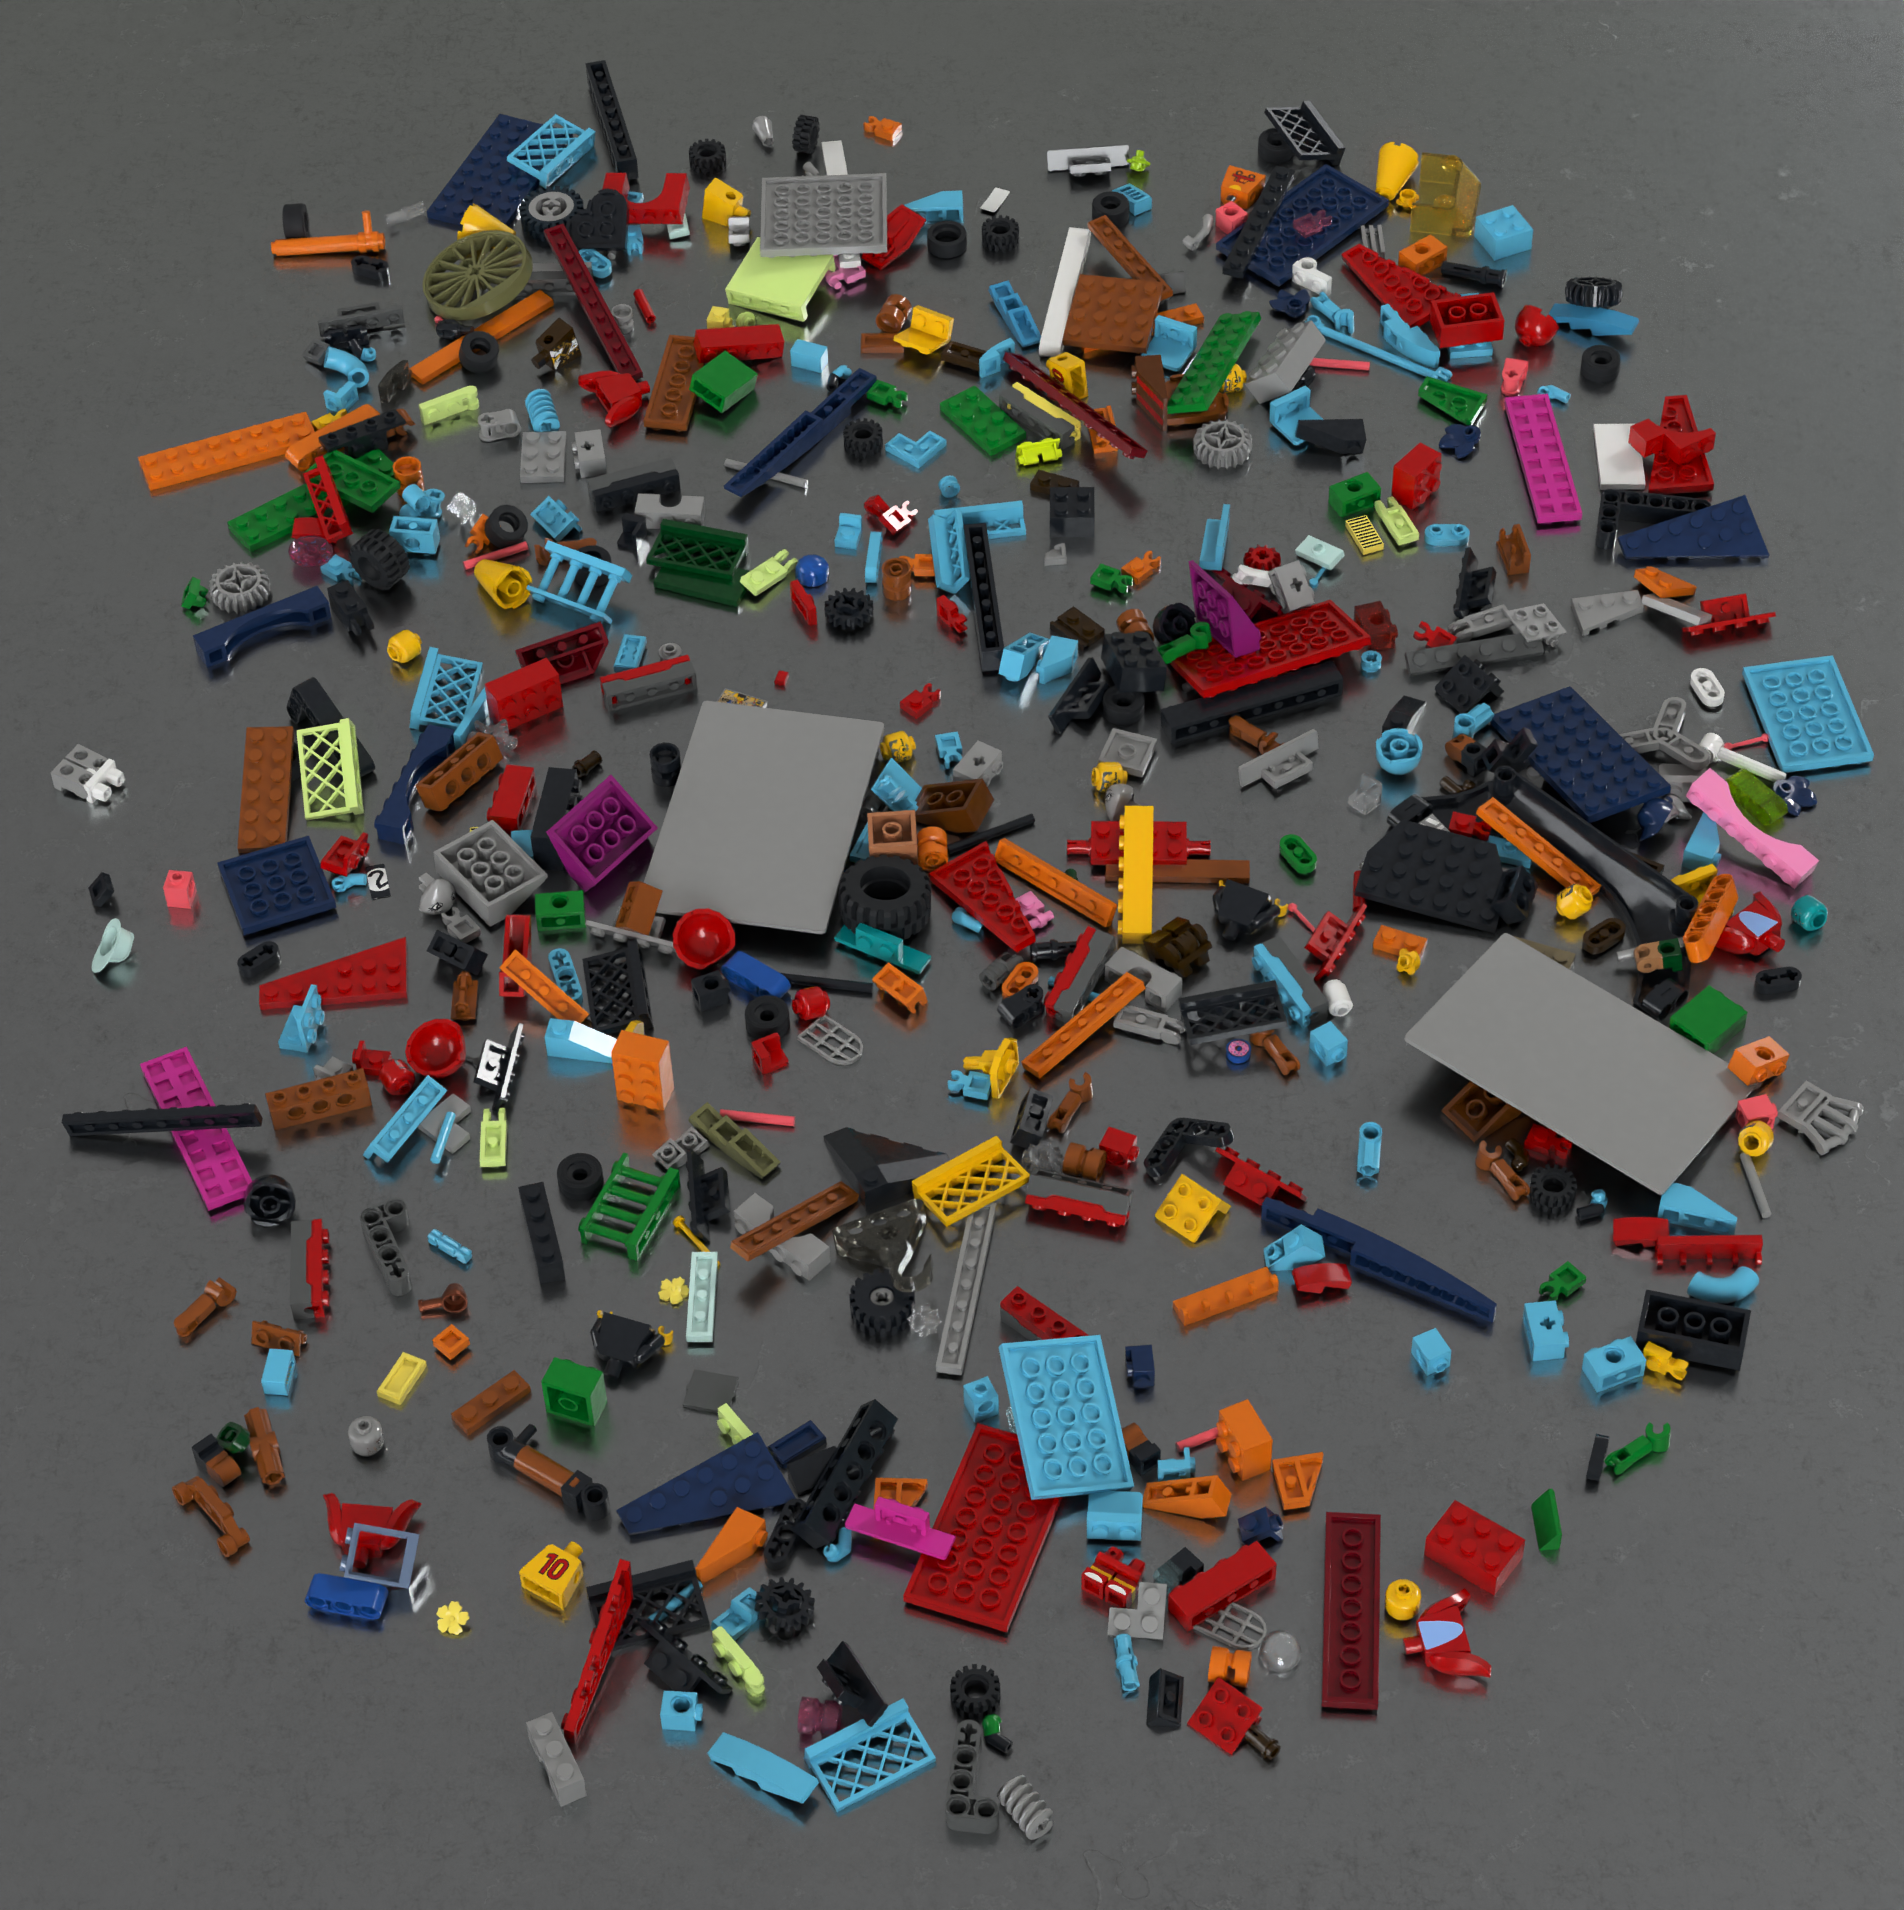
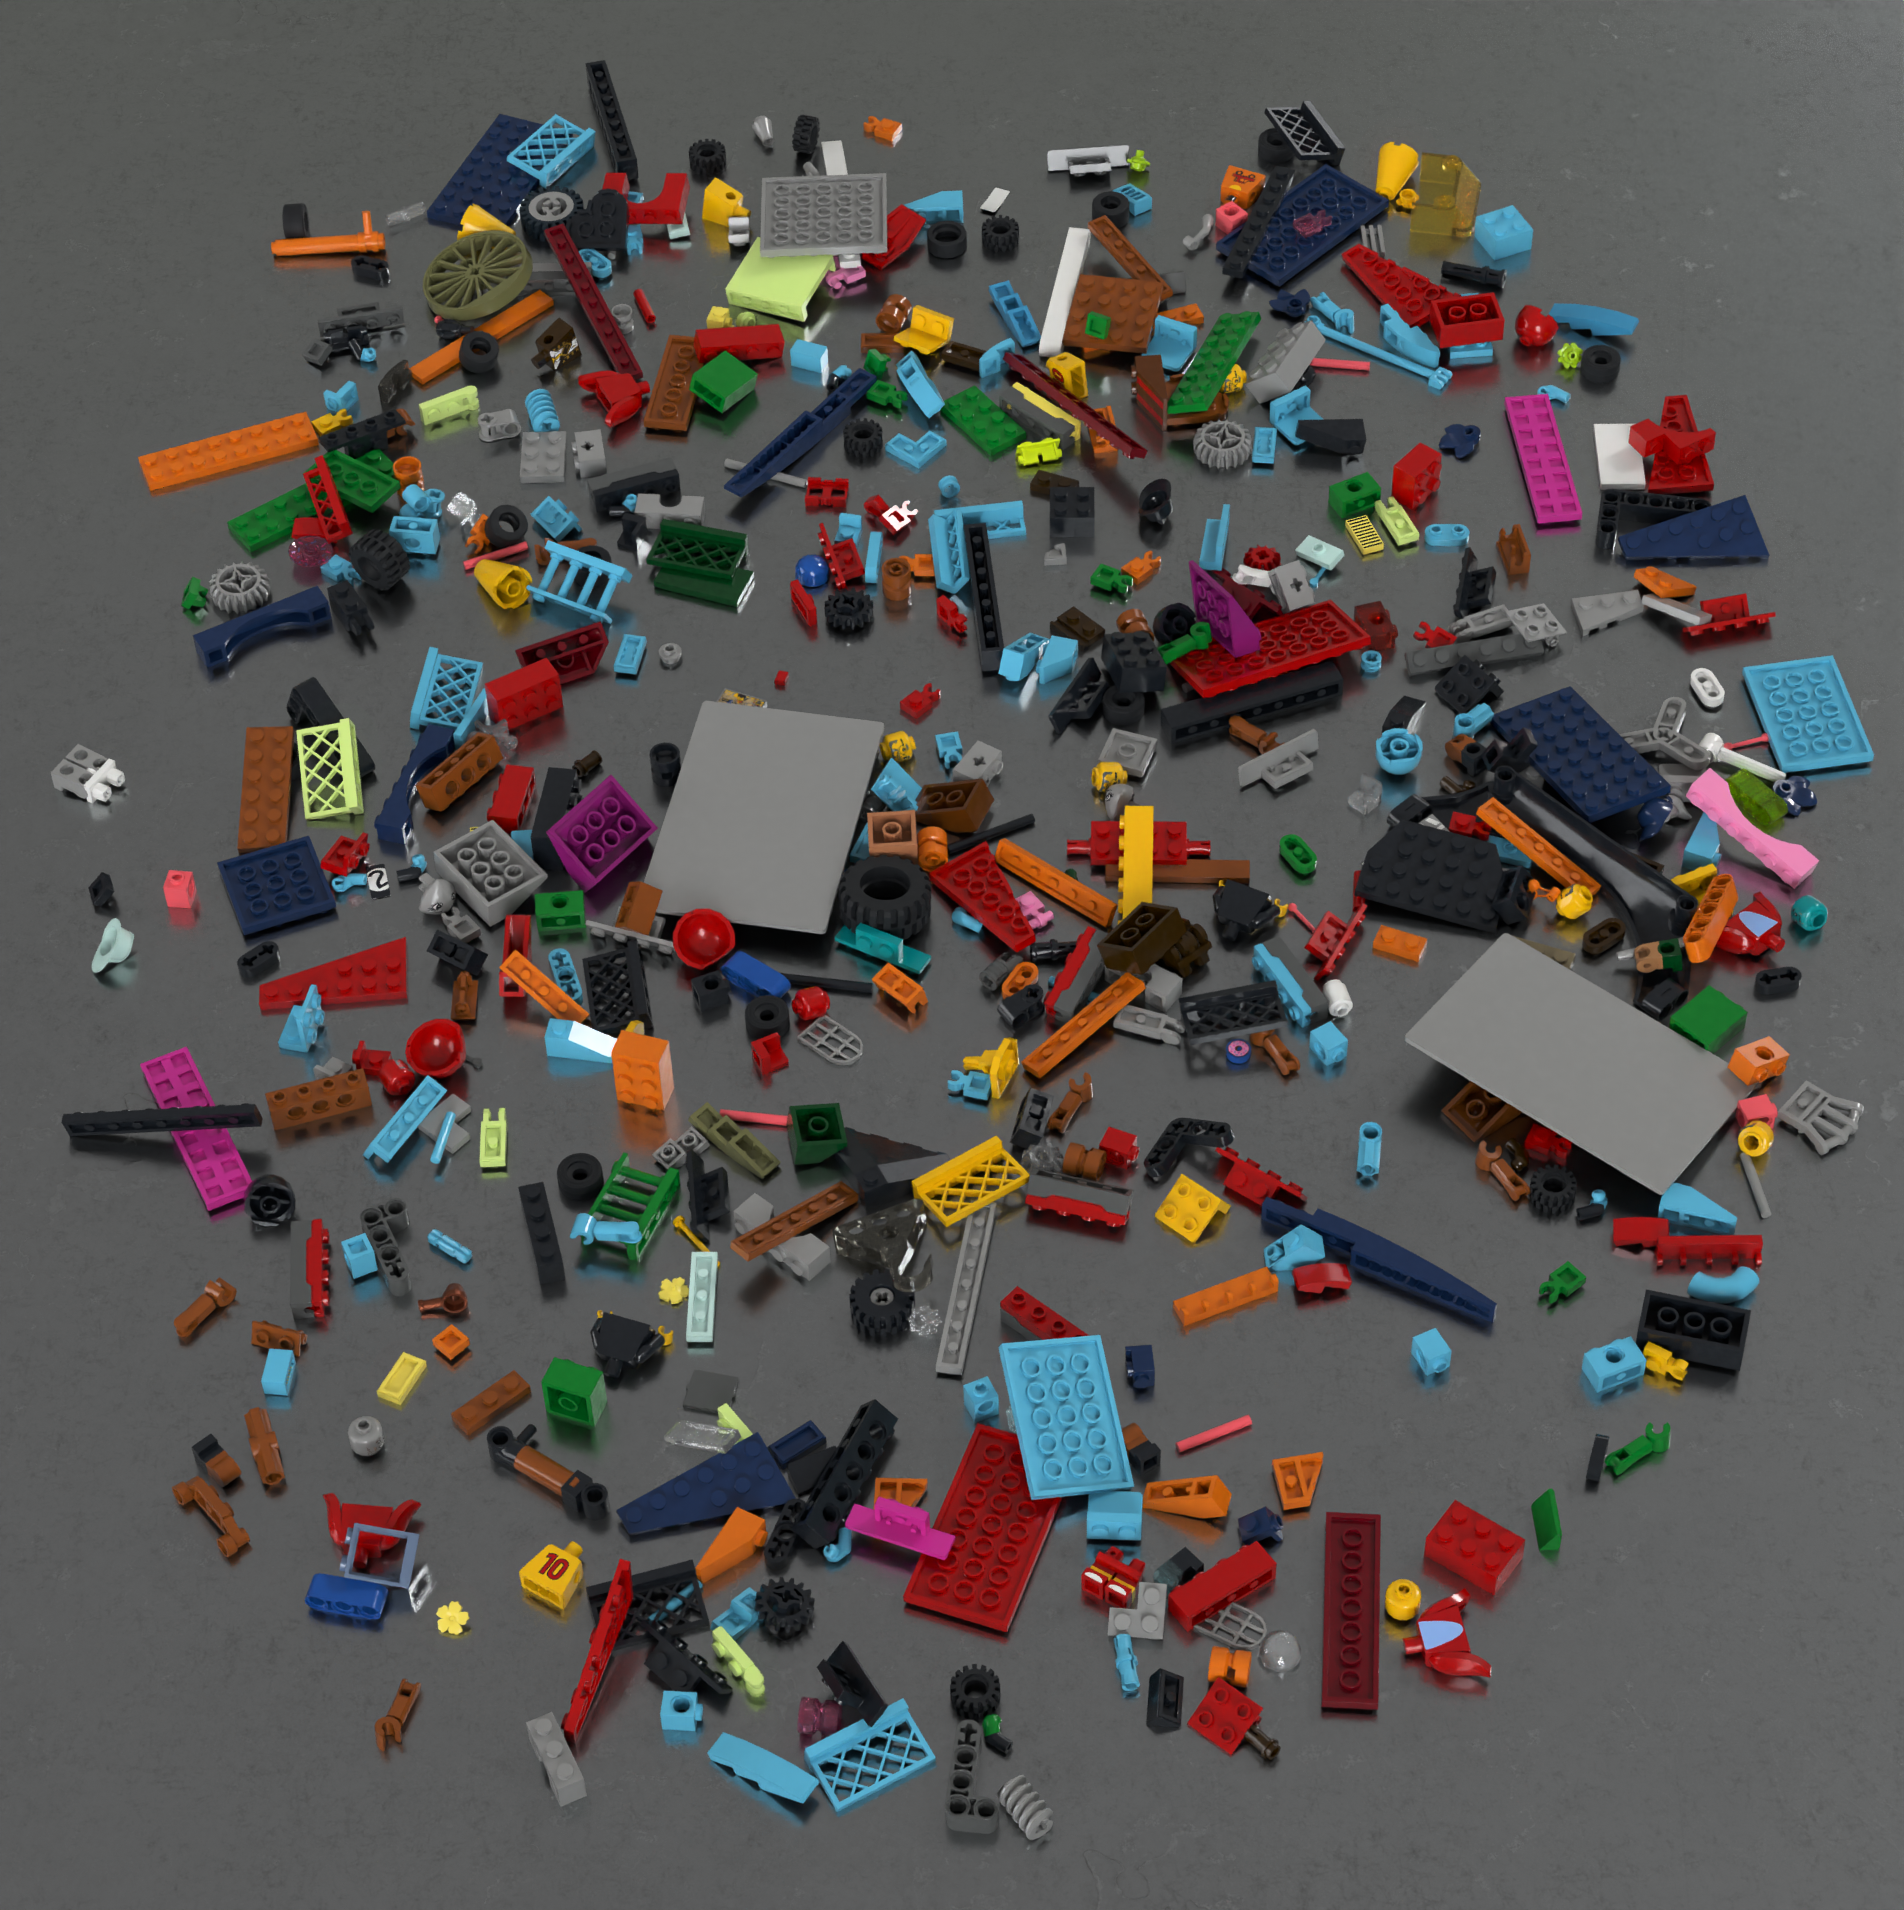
(233, 1437): dark green plate -> none
(305, 450): orange beam -> none
(347, 365): medium azure cylinder -> none
(359, 1255): none -> medium azure brick
(397, 1713): none -> dark orange piece
(404, 646): yellow head -> none
(415, 871): none -> arm
(496, 1066): bracket -> none
(605, 1230): none -> medium azure piece
(627, 506): none -> arm
(648, 683): dark grey piece -> none
(702, 1436): none -> clear tile
(768, 573): yellowish green hinge -> none
(815, 1132): none -> dark green slope
(827, 487): none -> red piece
(844, 559): none -> red bracket
(876, 363): none -> green tile
(919, 384): none -> medium azure slope
(1098, 325): none -> green tile
(1142, 938): none -> dark brown brick
(1156, 501): none -> black piece
(1176, 1469): medium azure bracket -> none
(1244, 1440): orange brick -> none
(1264, 445): none -> medium azure plate
(1306, 274): white plate -> none
(1408, 961): yellow plate -> none
(1423, 255): orange brick -> none
(1453, 399): green wing -> none
(1513, 374): coral piece -> none
(1534, 885): none -> orange piece
(1544, 1330): medium azure brick -> none
(1569, 355): none -> lime plant
(1593, 292): black gear -> none

